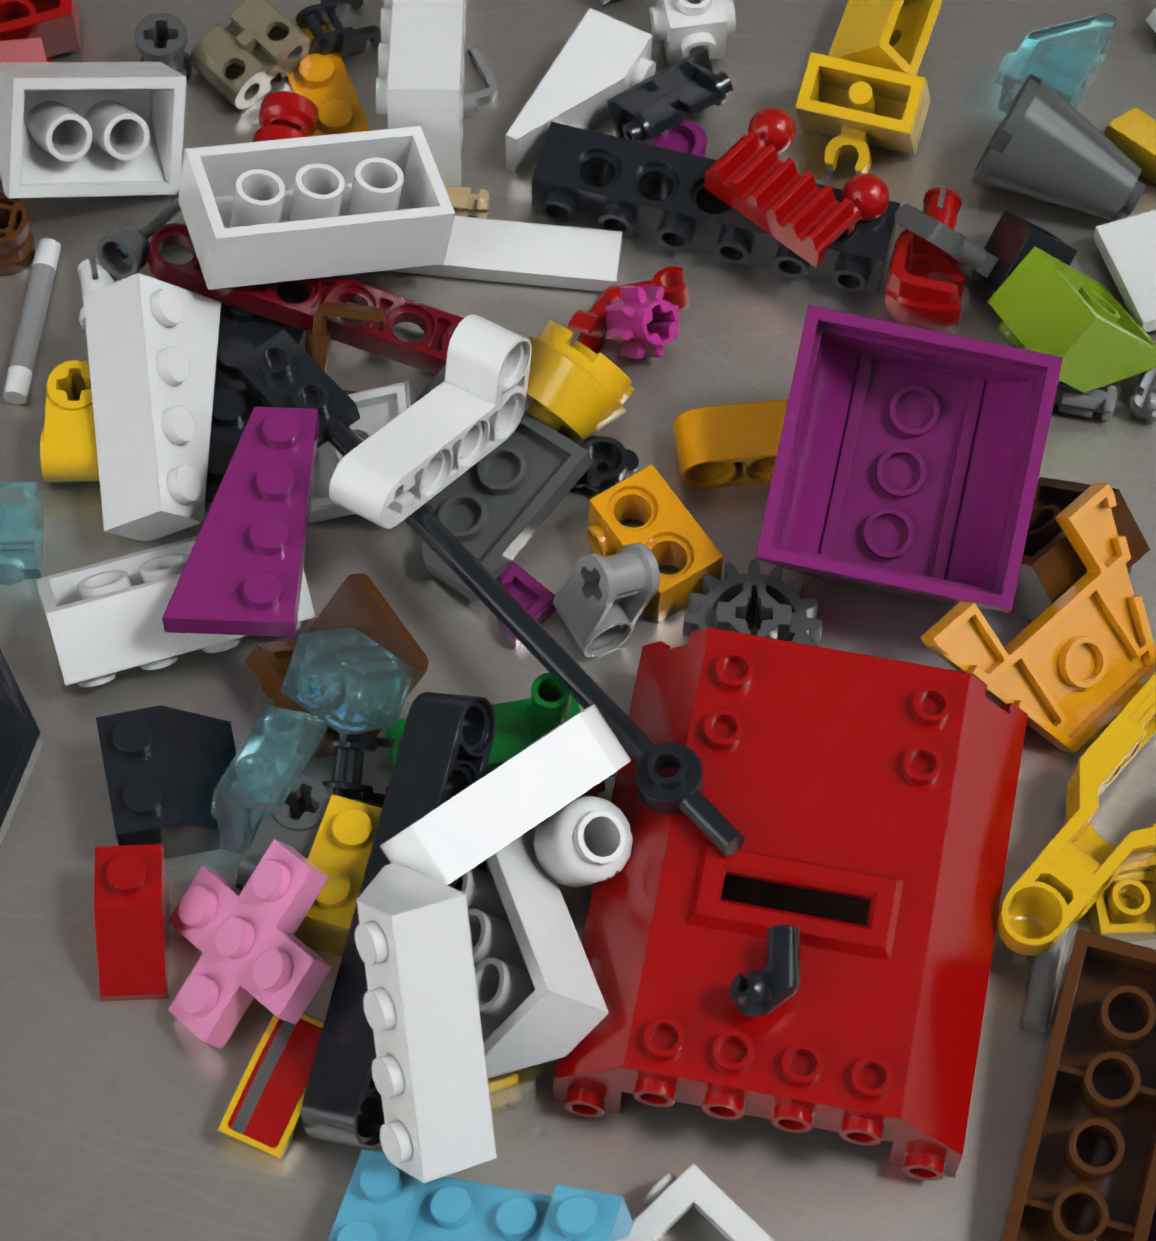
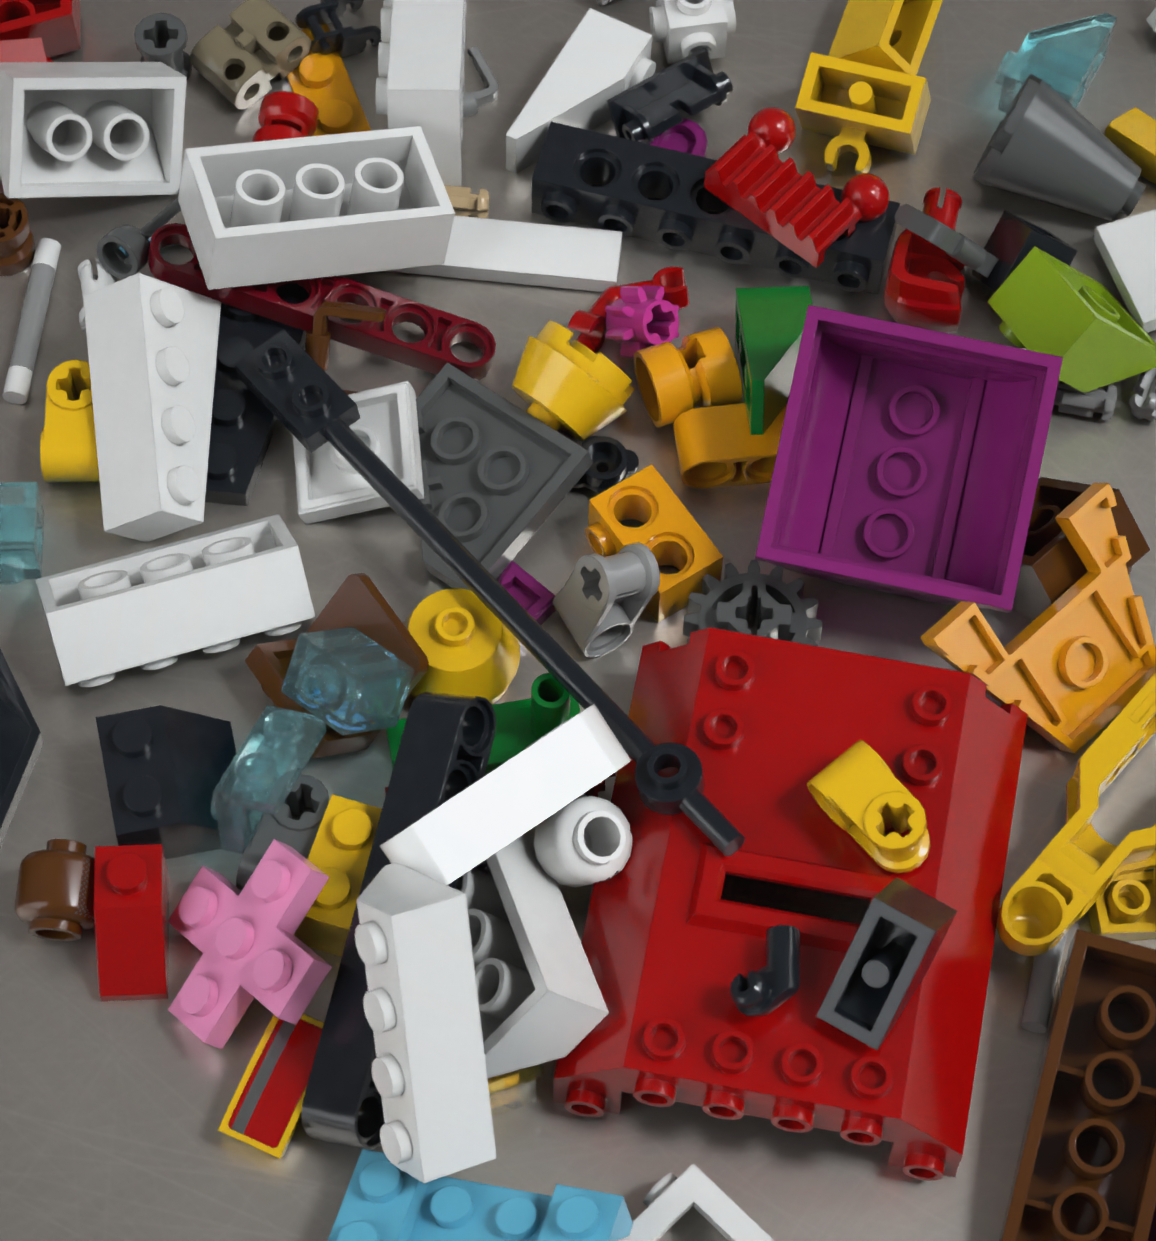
(57, 891): none -> reddish brown head
(254, 538): magenta wing -> none
(359, 744): black piece -> none
(443, 430): white beam -> none
(464, 646): none -> yellow cone
(689, 376): none -> light orange wheel
(767, 347): none -> green slope
(868, 800): none -> yellow piece
(886, 962): none -> slope

